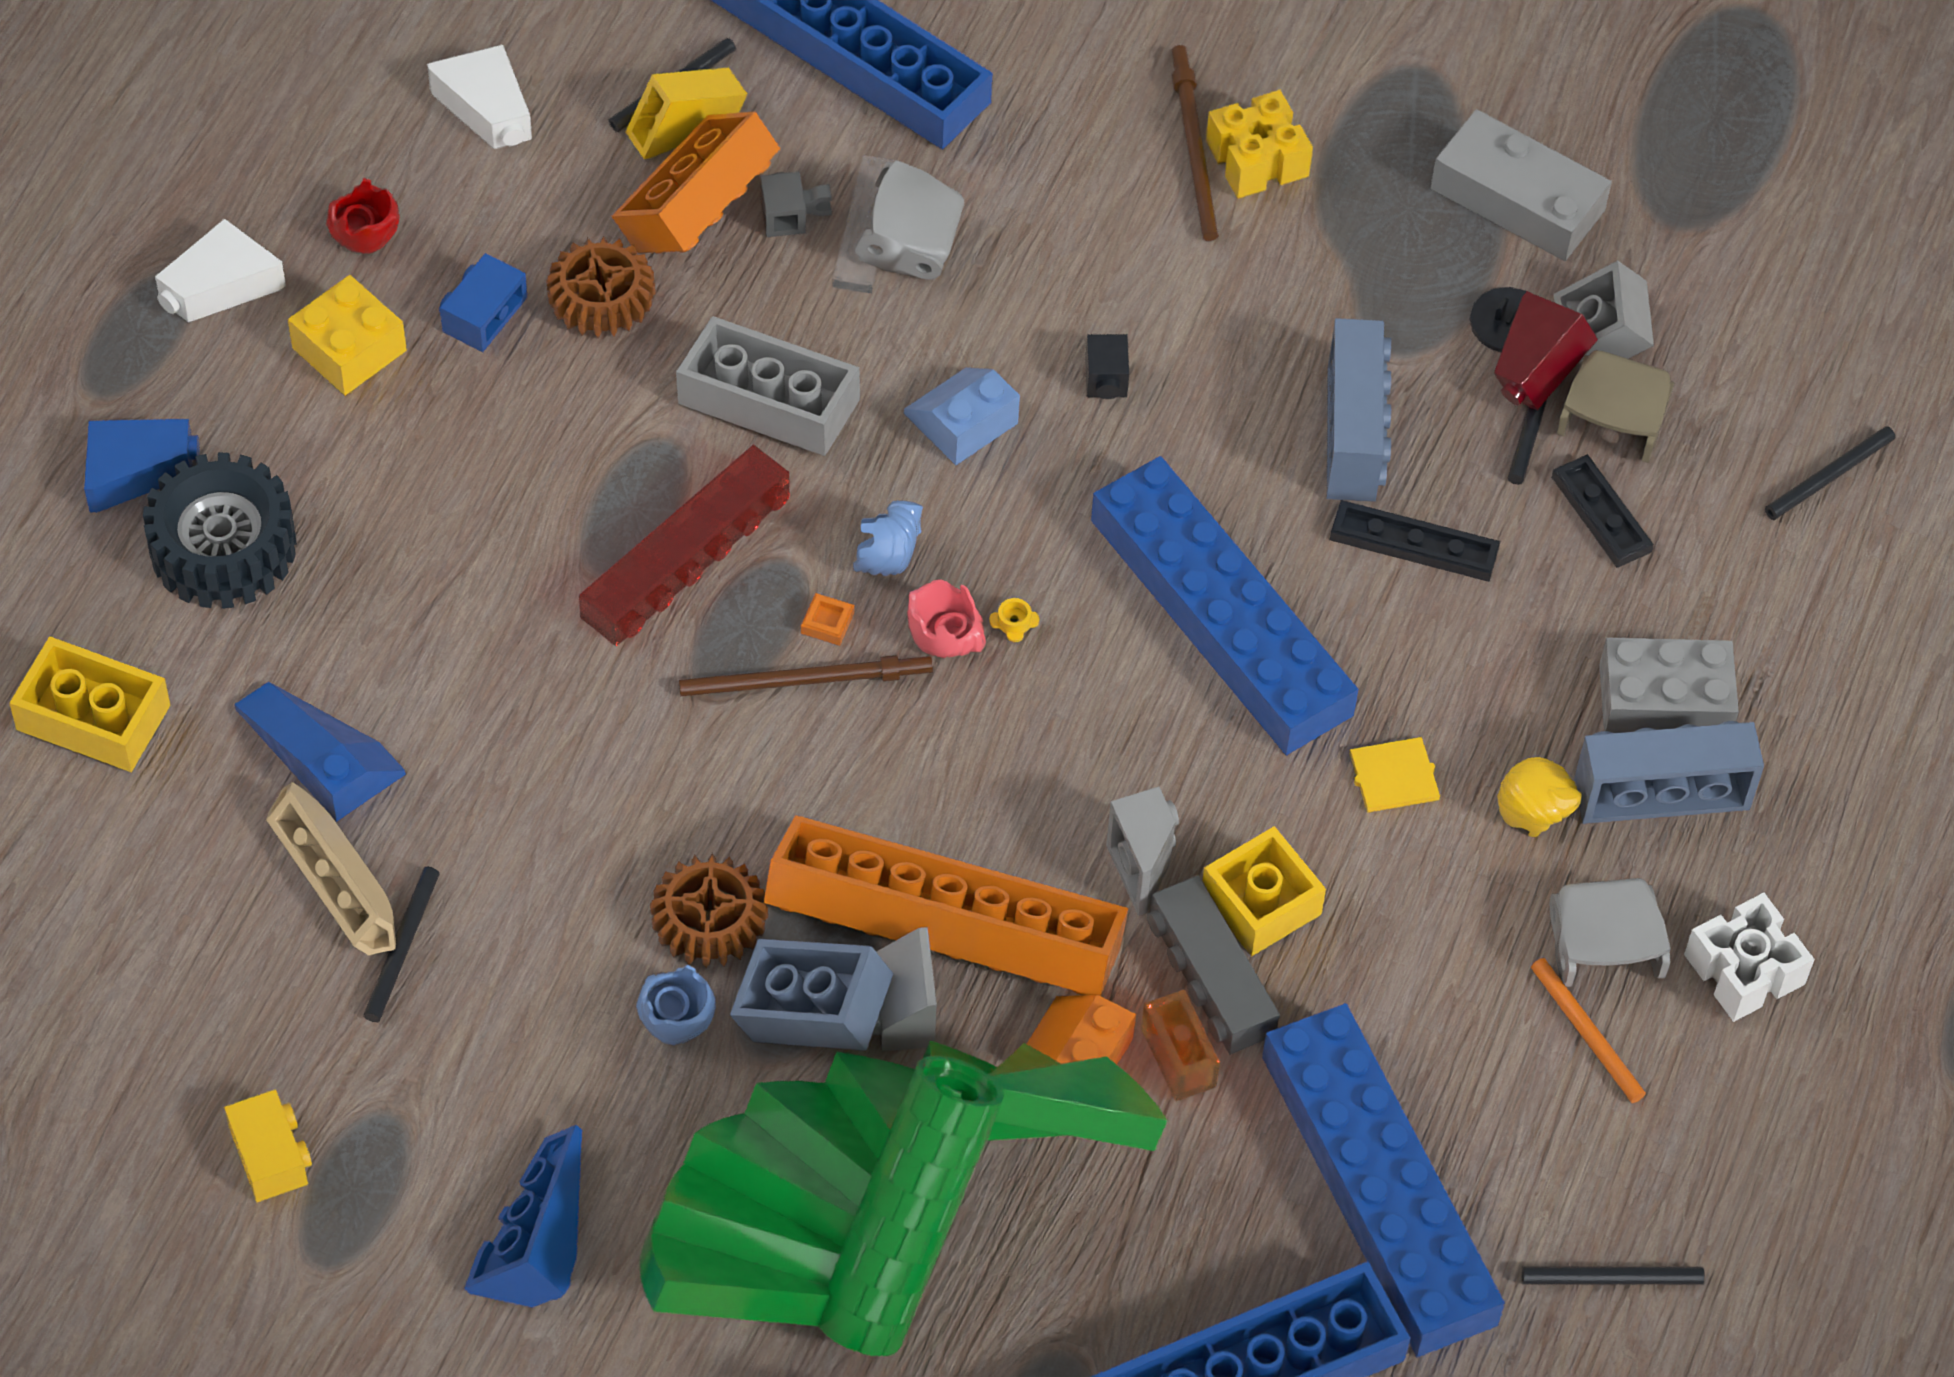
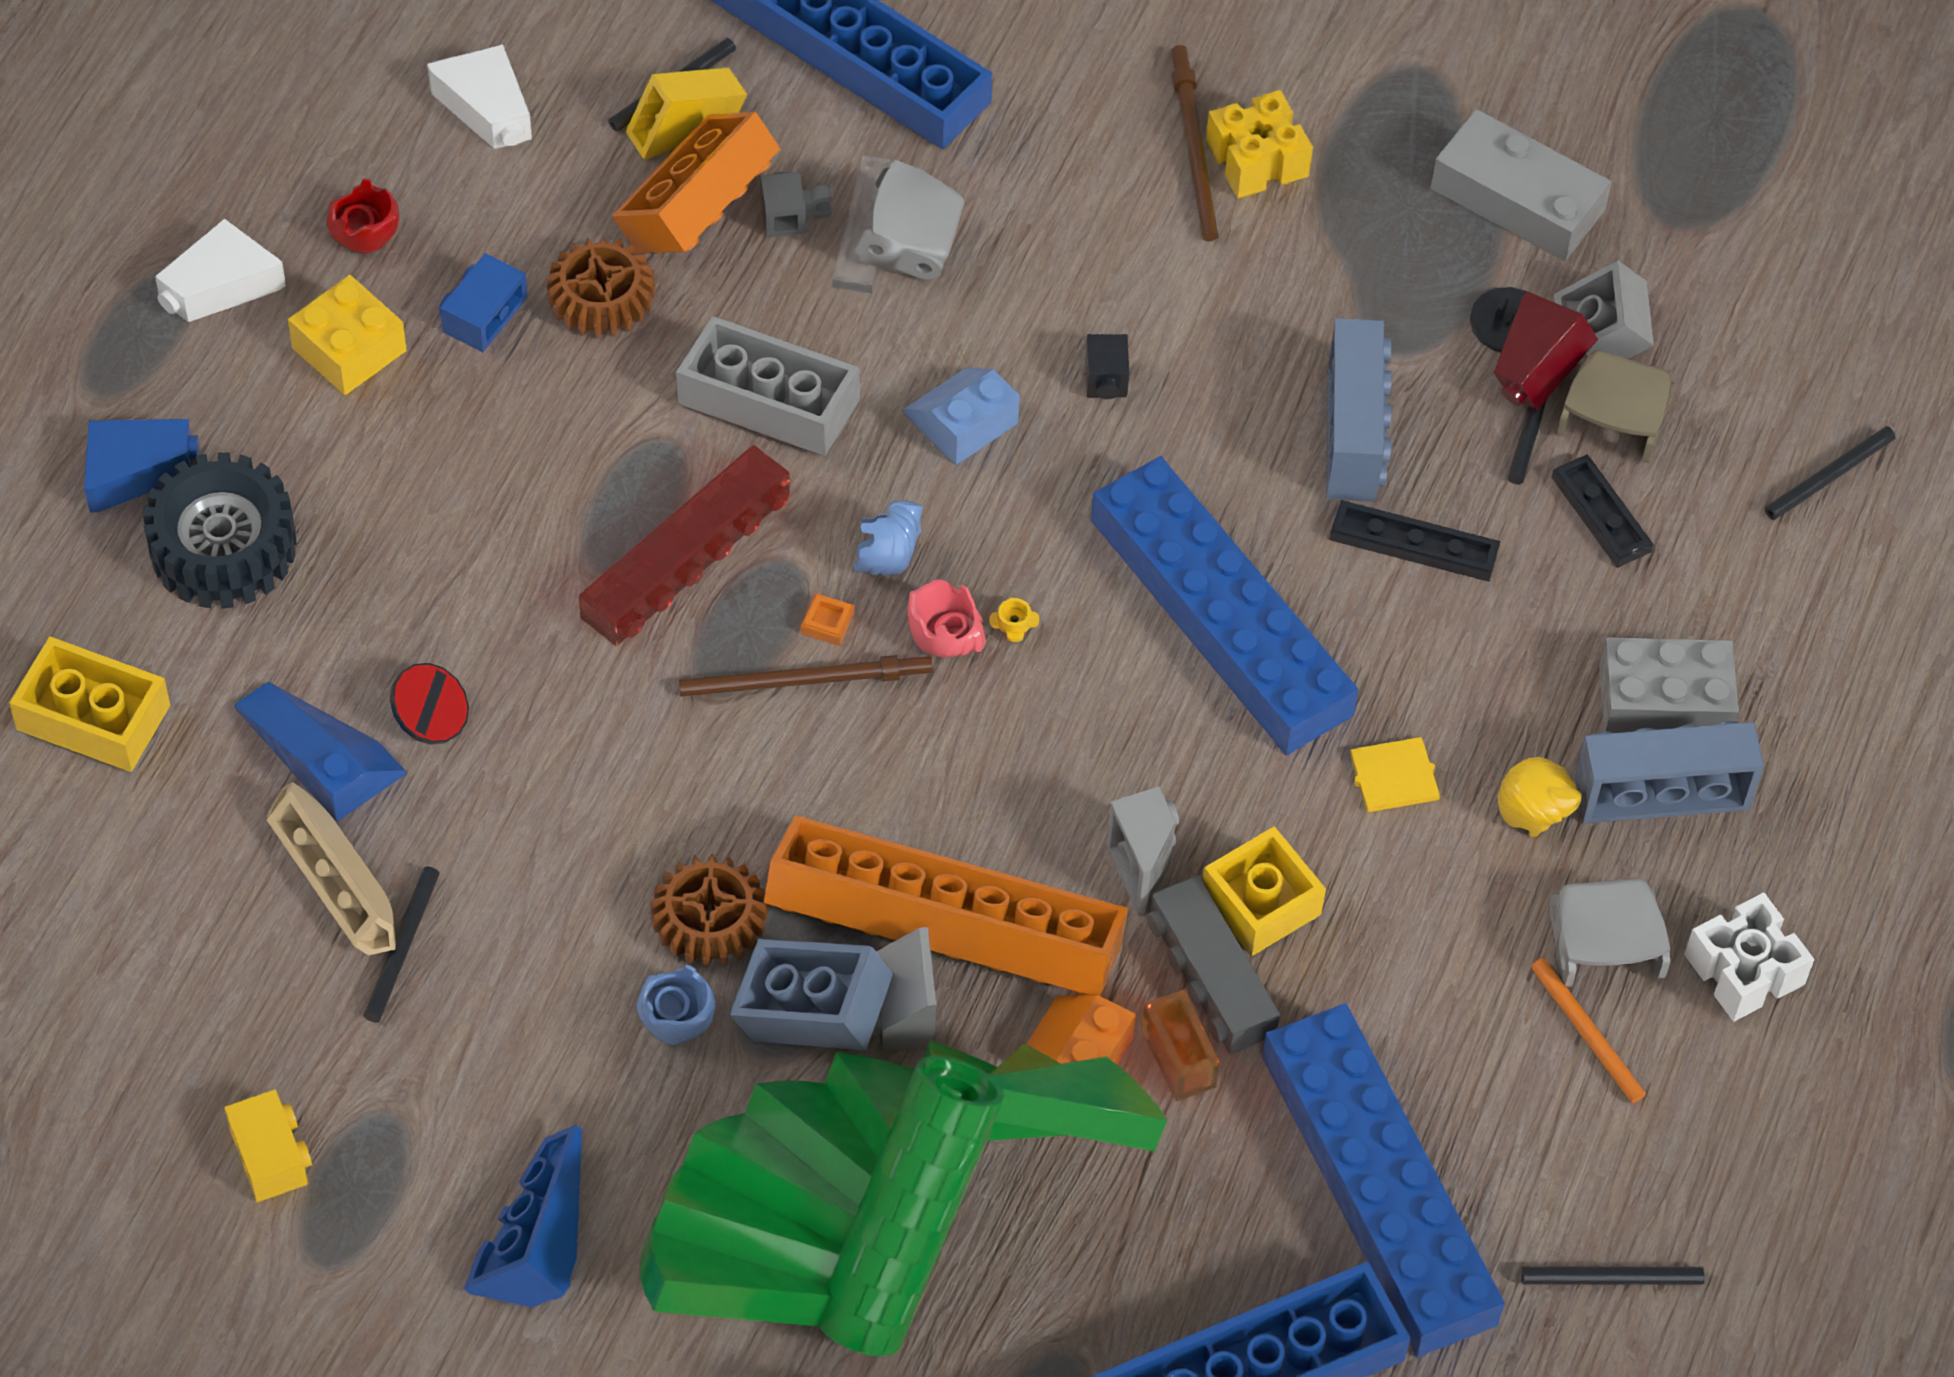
(429, 703): none -> red piece

